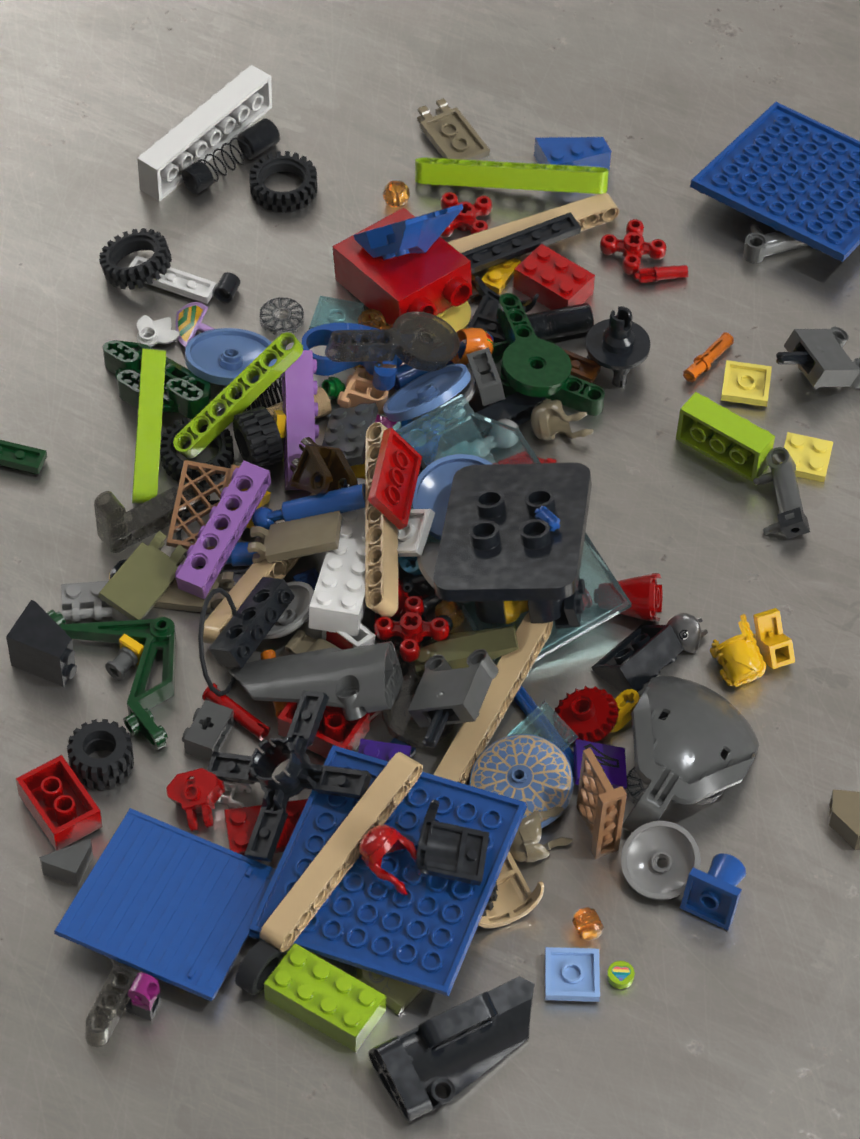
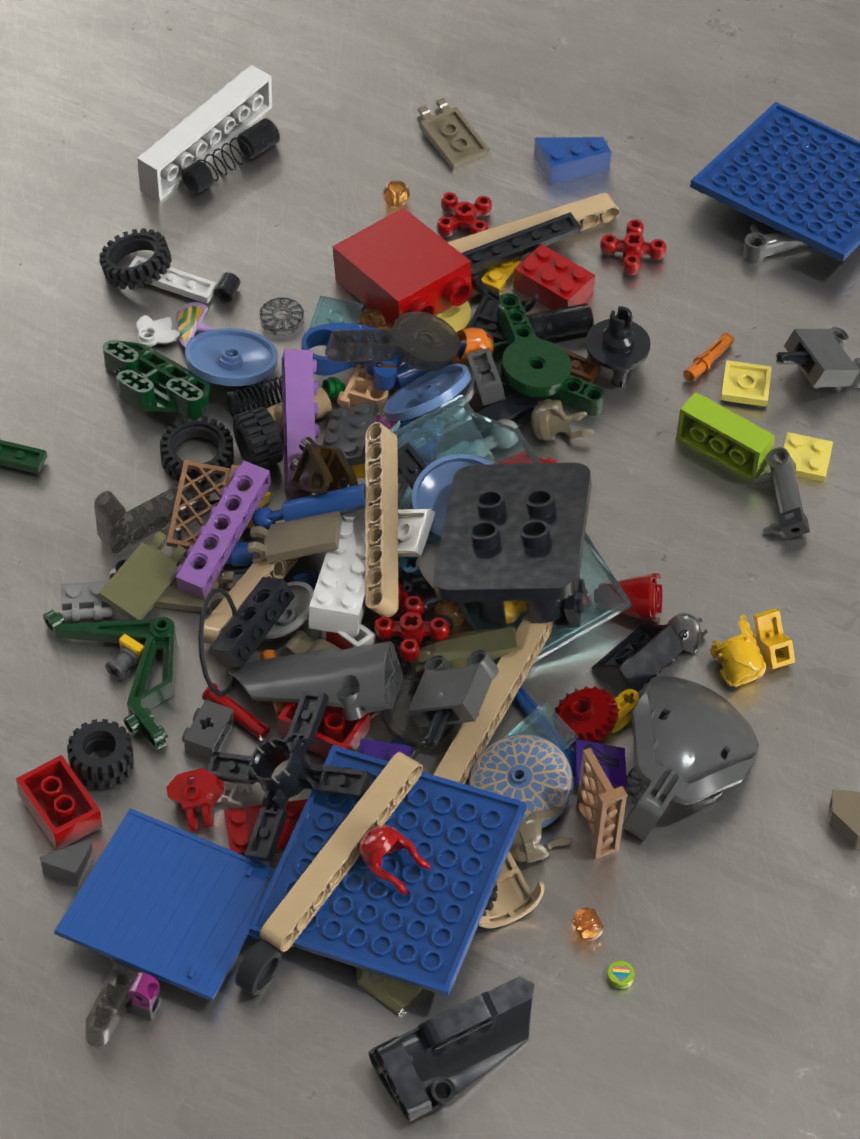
(41, 646): black slope -> none
(149, 425): lime beam -> none
(243, 384): lime beam -> none
(280, 420): yellow tile -> none
(283, 164): black tyre -> none
(325, 997): lime brick -> none
(395, 478): red plate -> none
(407, 236): blue wedge -> none
(450, 850): black piece -> none
(511, 175): lime beam -> none
(547, 516): blue piece -> none
(572, 974): light blue plate -> none
(654, 843): light grey dish -> none
(661, 273): red piece -> none
(715, 893): blue plant -> none

